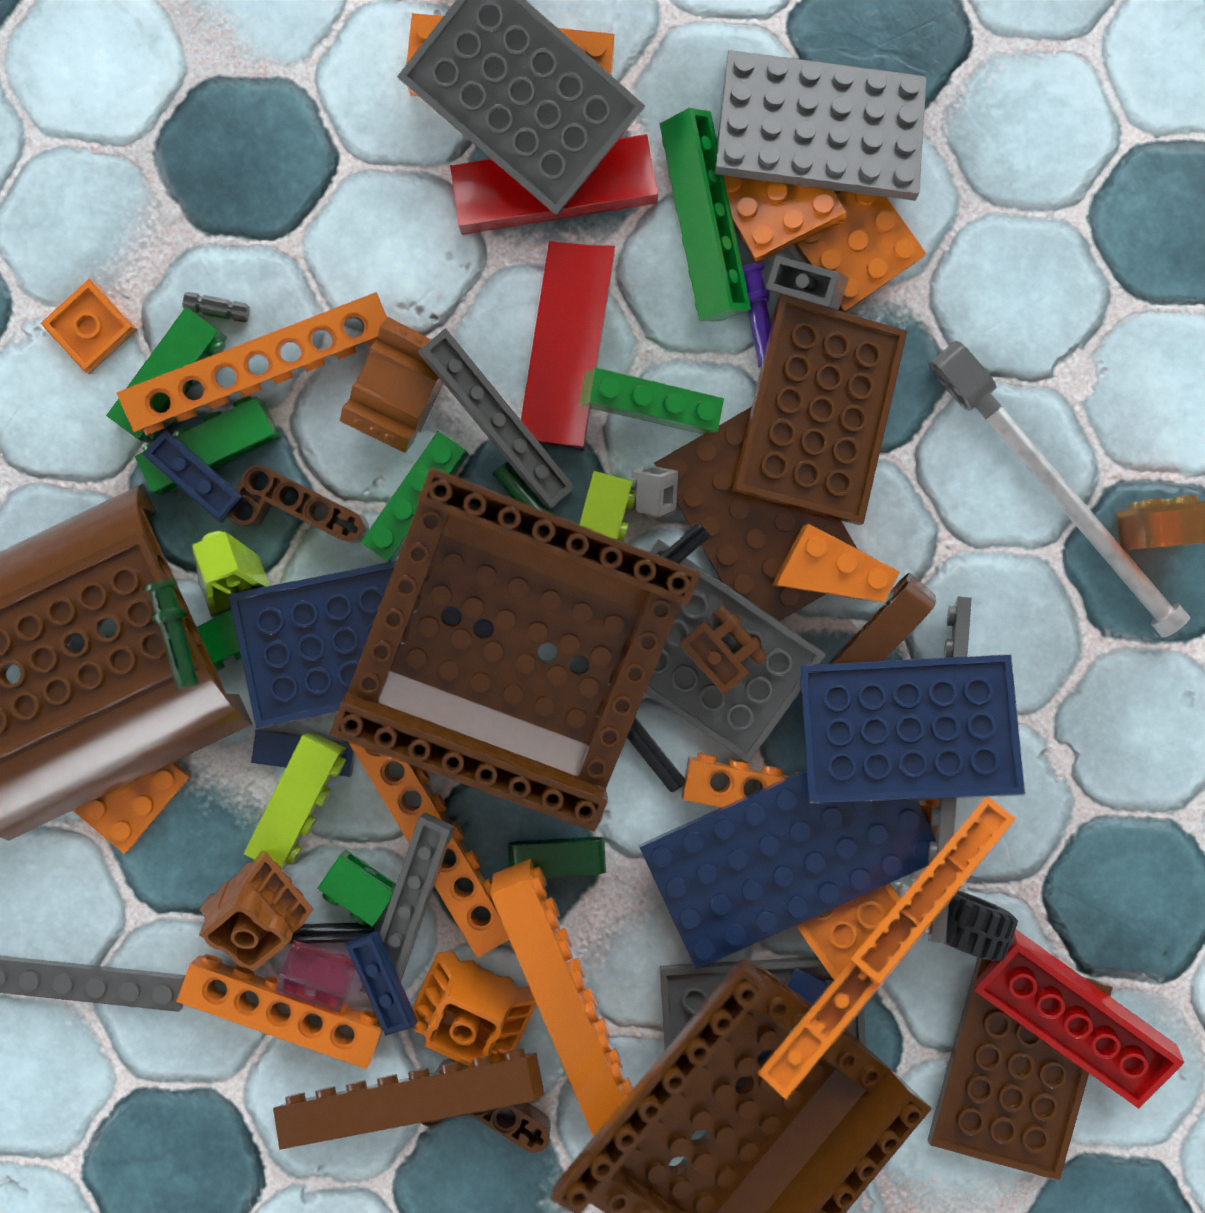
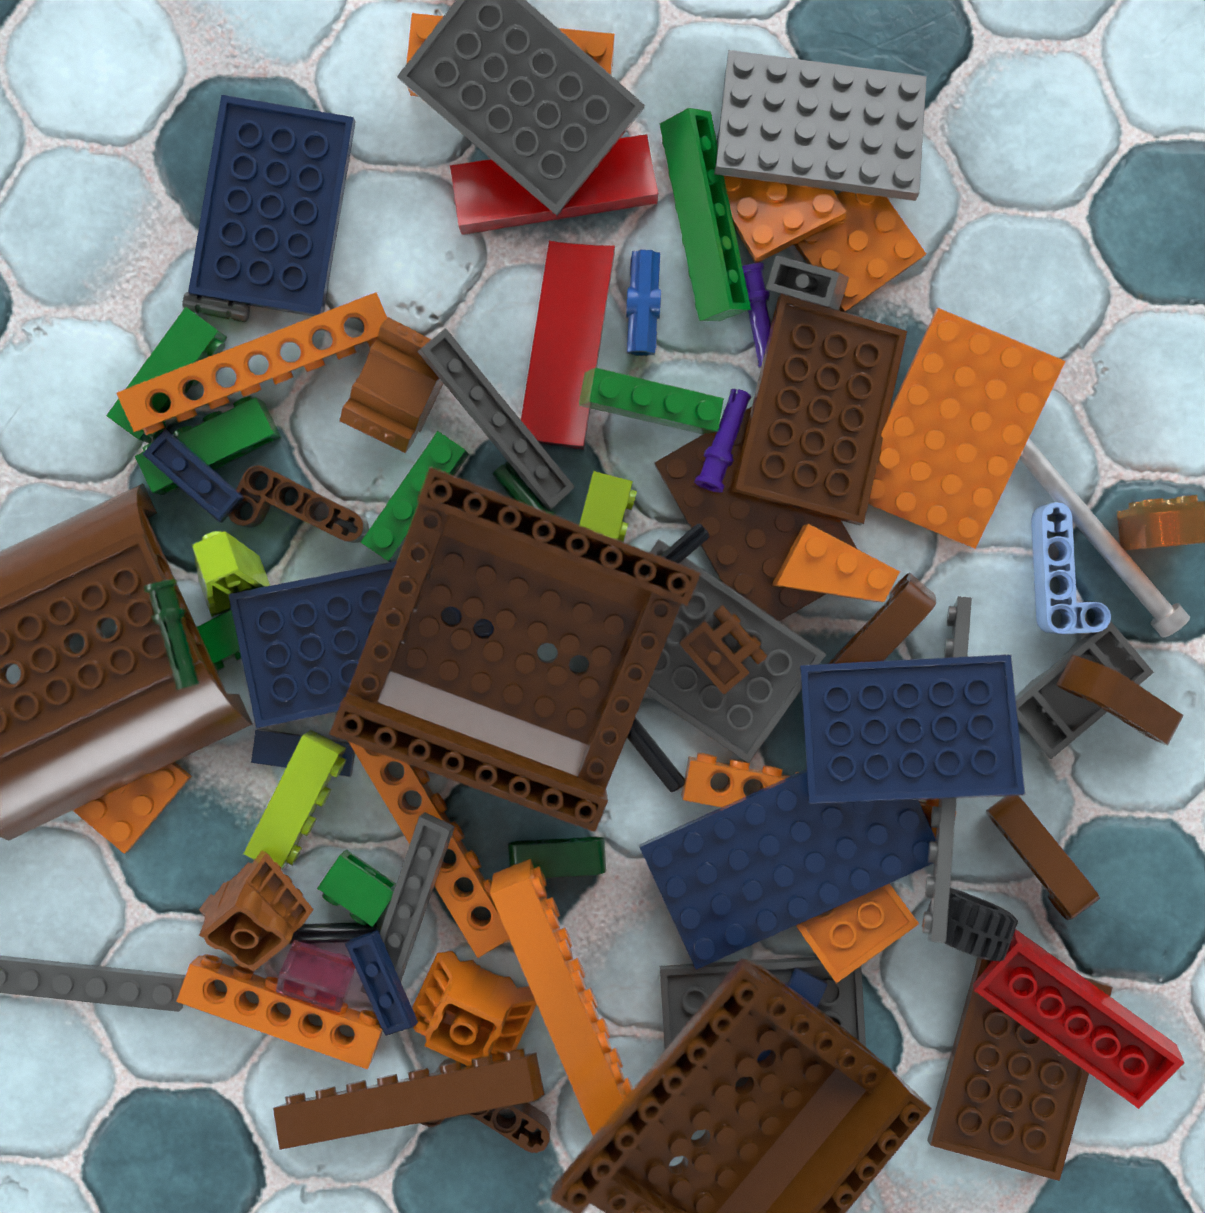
(89, 326): orange tile -> none
(272, 205): none -> dark blue plate
(643, 302): none -> blue piece
(655, 491): light grey brick -> none
(719, 454): none -> dark purple pin
(886, 947): orange slope -> none
(960, 426): none -> orange plate
(1046, 859): none -> reddish brown beam
(1058, 717): none -> dark grey slope
(1064, 570): none -> light blue beam
(1120, 698): none -> reddish brown beam

